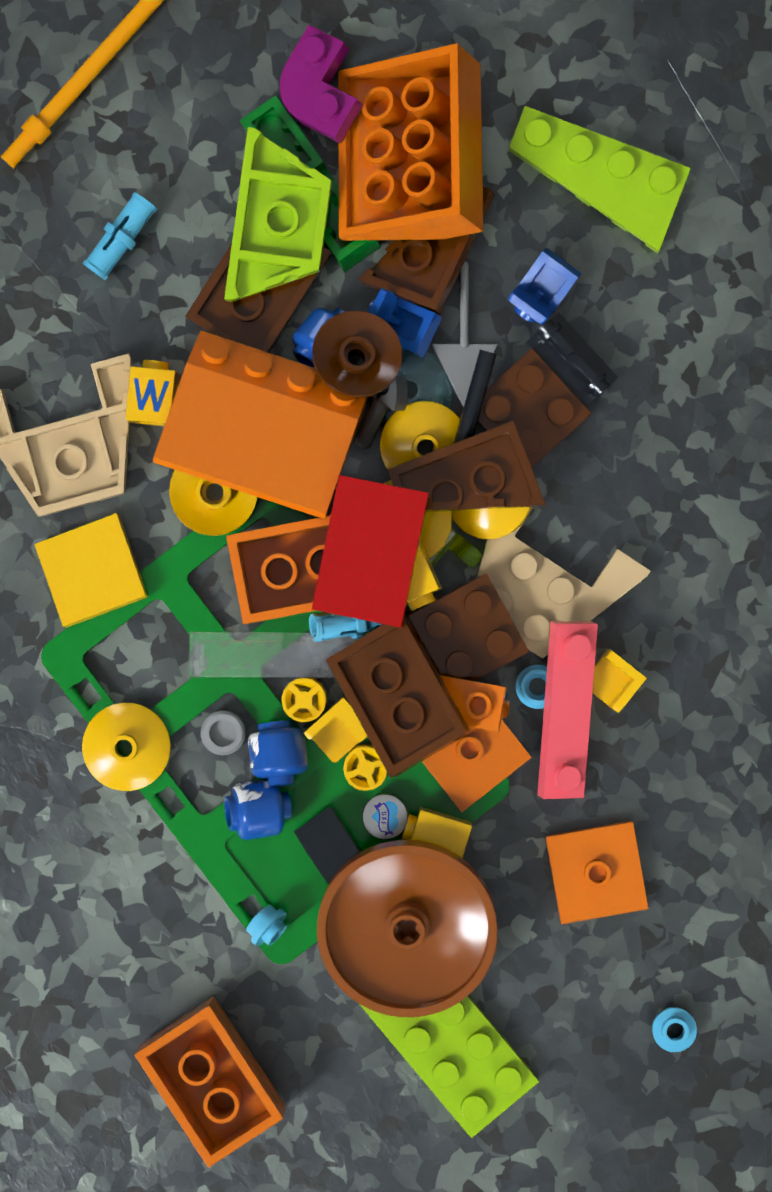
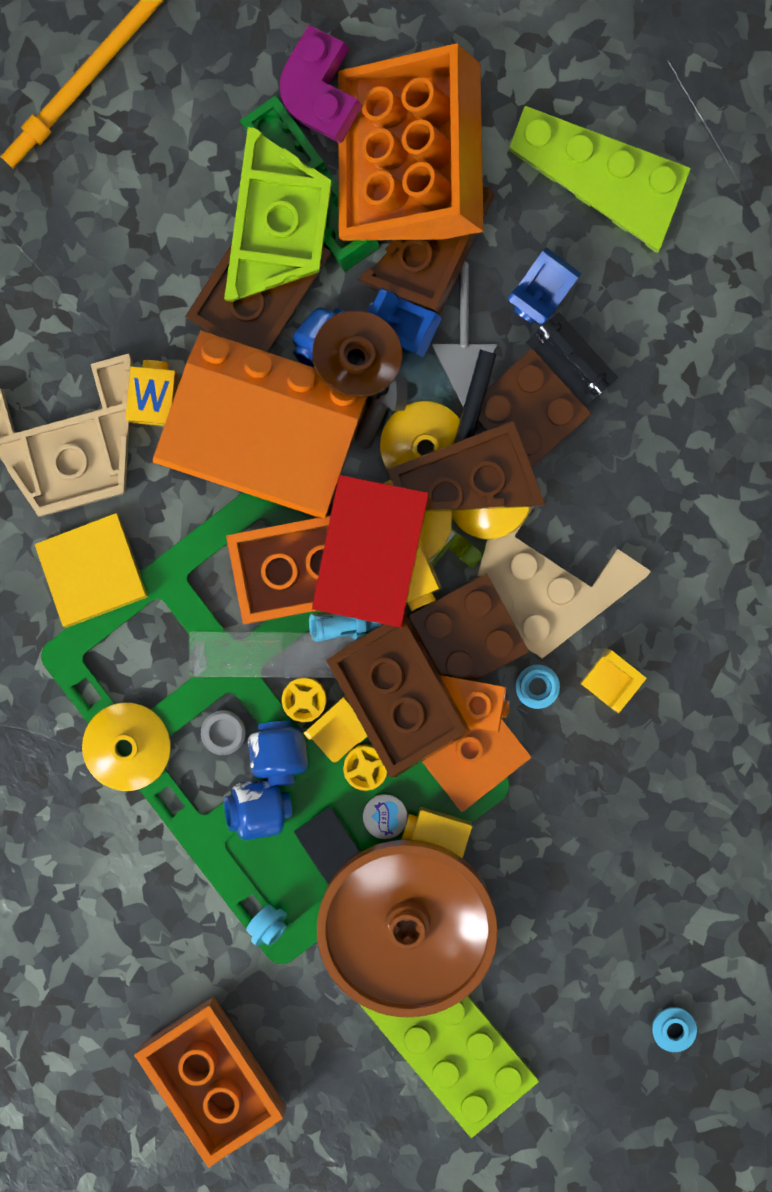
(119, 236): medium azure pin -> none
(204, 516): yellow dish -> none
(567, 709): coral plate -> none
(596, 872): orange plate -> none

